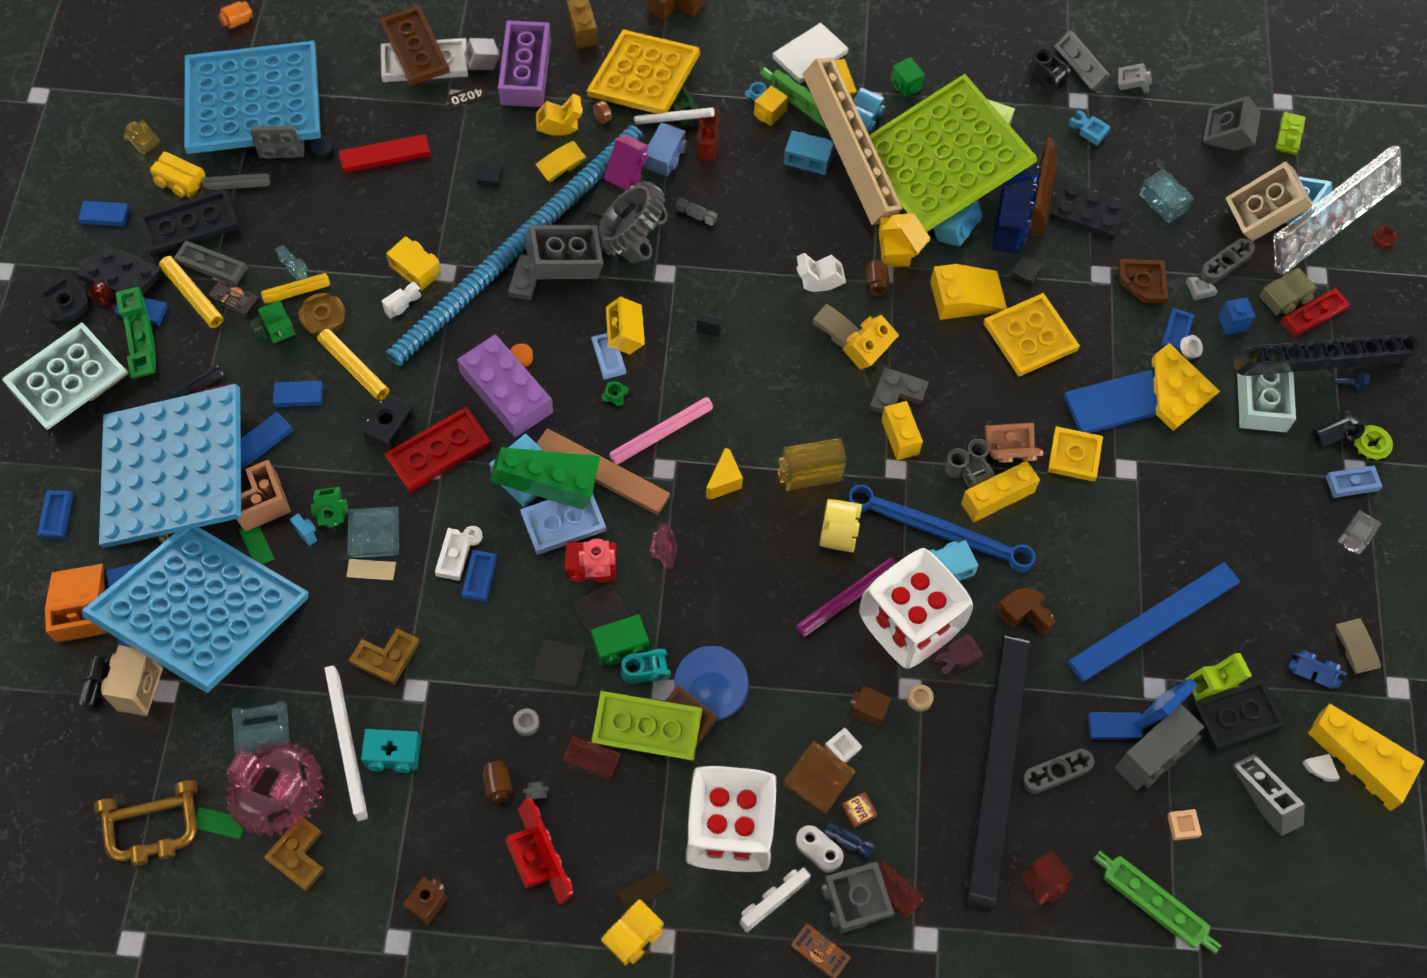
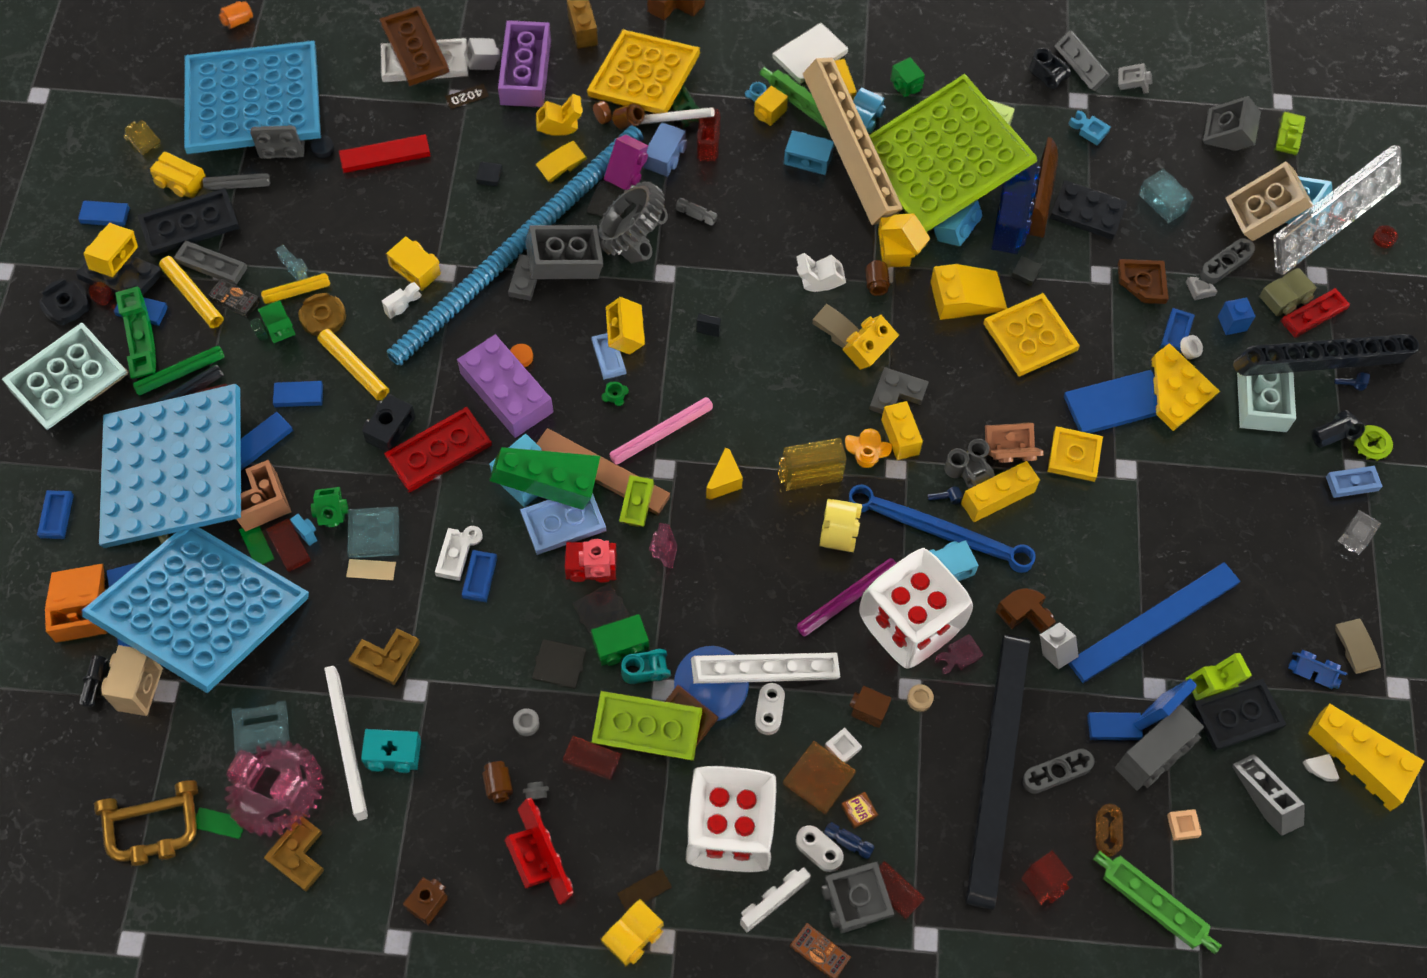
(110, 250): none -> yellow brick
(178, 370): none -> green axle
(288, 545): none -> clear red tile
(627, 116): none -> reddish brown brick
(636, 501): none -> lime plate
(765, 668): none -> white tile
(769, 707): none -> white plate
(867, 447): none -> light orange plate
(954, 494): none -> dark blue hand
(1059, 645): none -> light grey brick
(1116, 829): none -> clear orange beam

